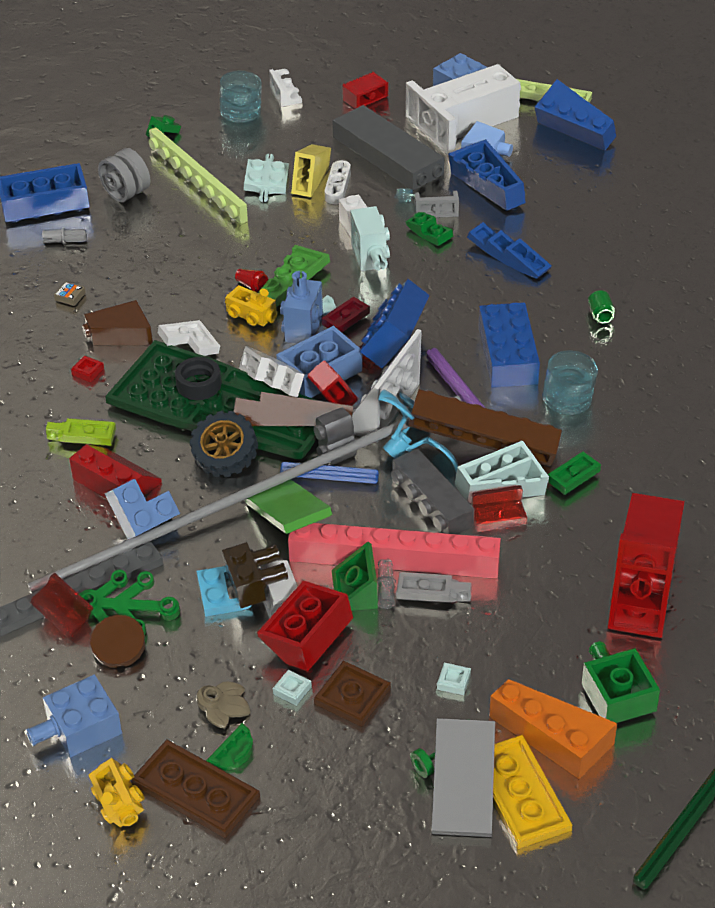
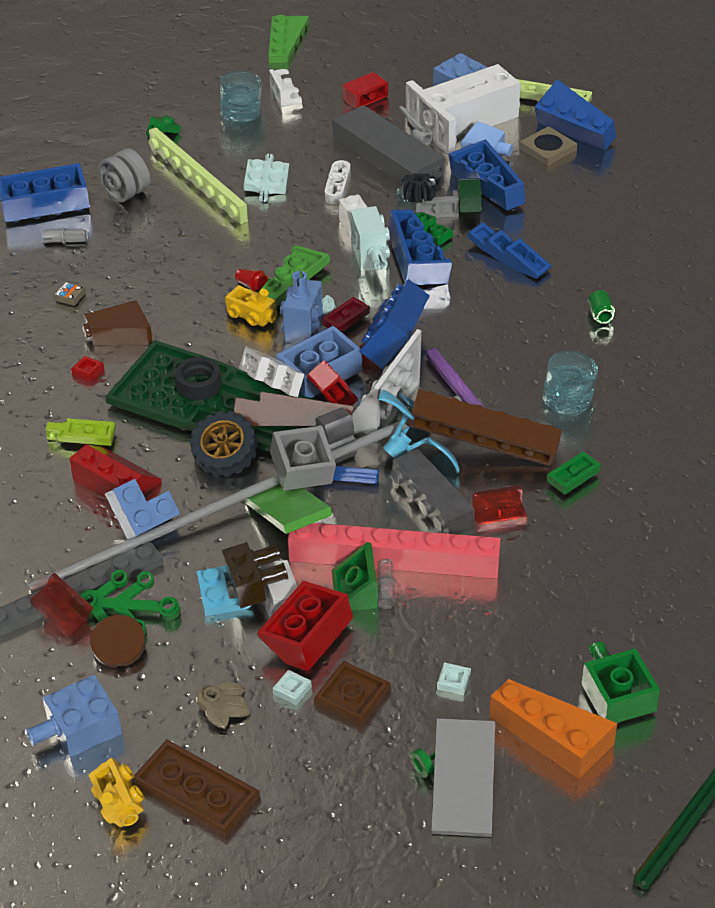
(192, 333): white plate -> none
(233, 750): green tile -> none
(284, 36): none -> bright green wing
(302, 458): none -> light grey brick
(309, 169): light yellow slope -> none
(415, 250): none -> blue wedge
(418, 188): none -> black gear
(419, 131): none -> light grey plant
(432, 588): light grey hinge -> none
(469, 195): none -> dark green brick
(503, 469): light aqua wedge -> none
(508, 345): blue brick -> none
(525, 795): yellow tile -> none
(548, 145): none -> dark tan tile
(645, 565): red brick -> none

